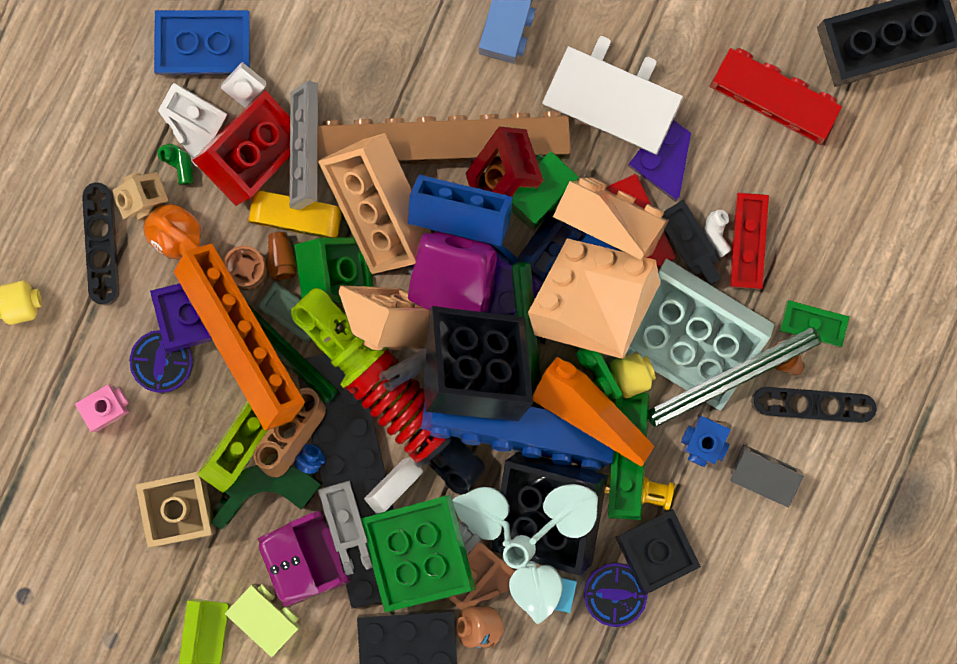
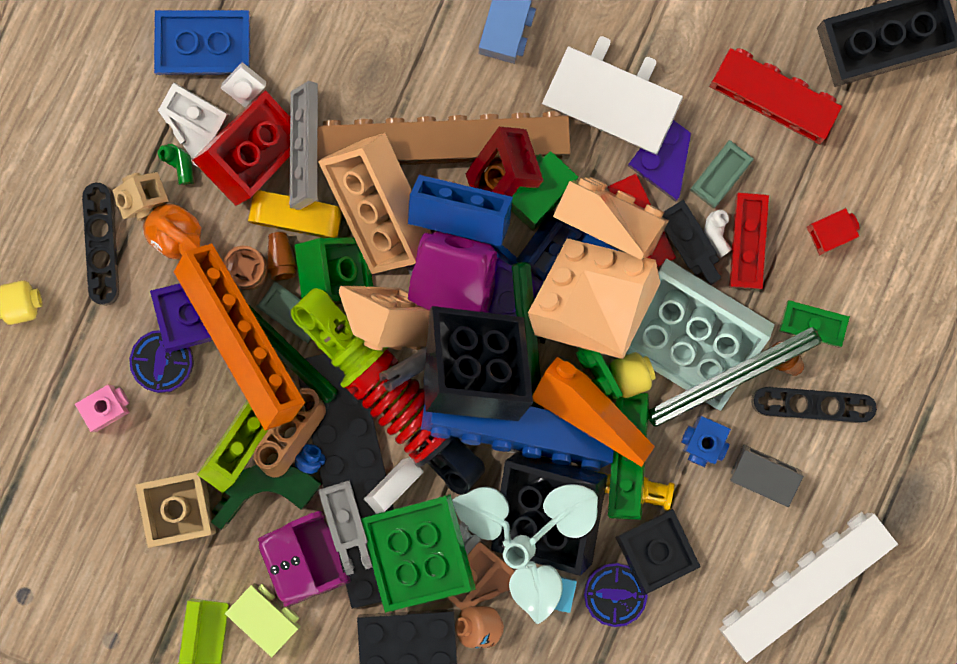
(721, 174): none -> sand green tile
(807, 586): none -> white brick
(834, 231): none -> red brick

